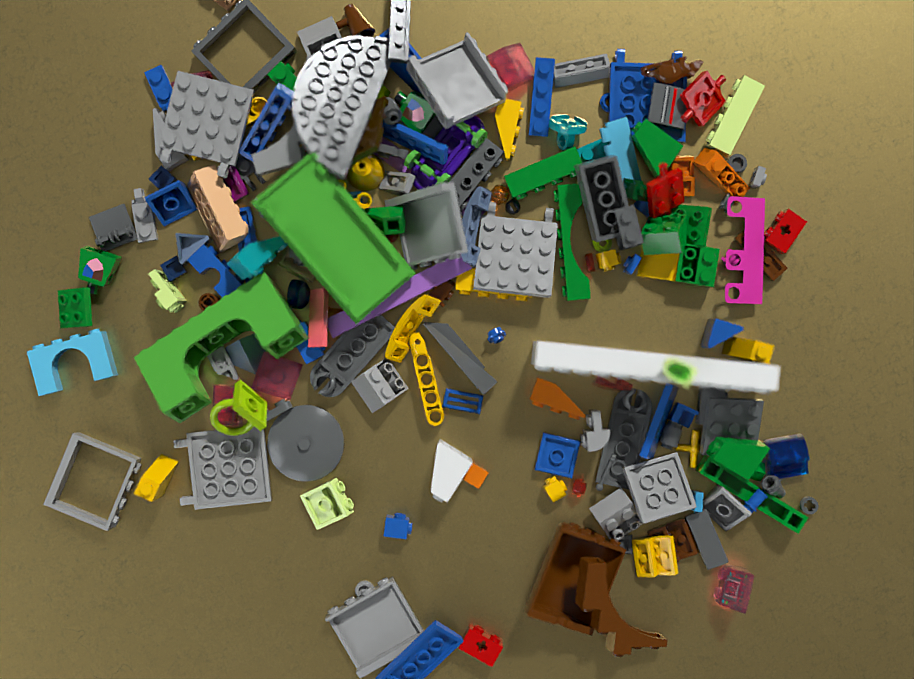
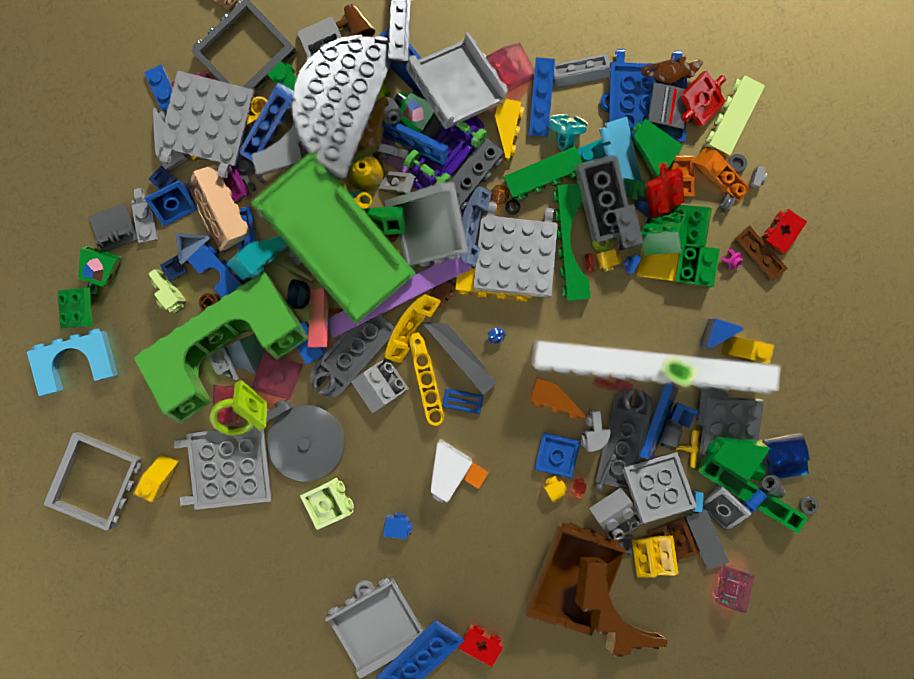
(753, 254): dark pink piece -> none

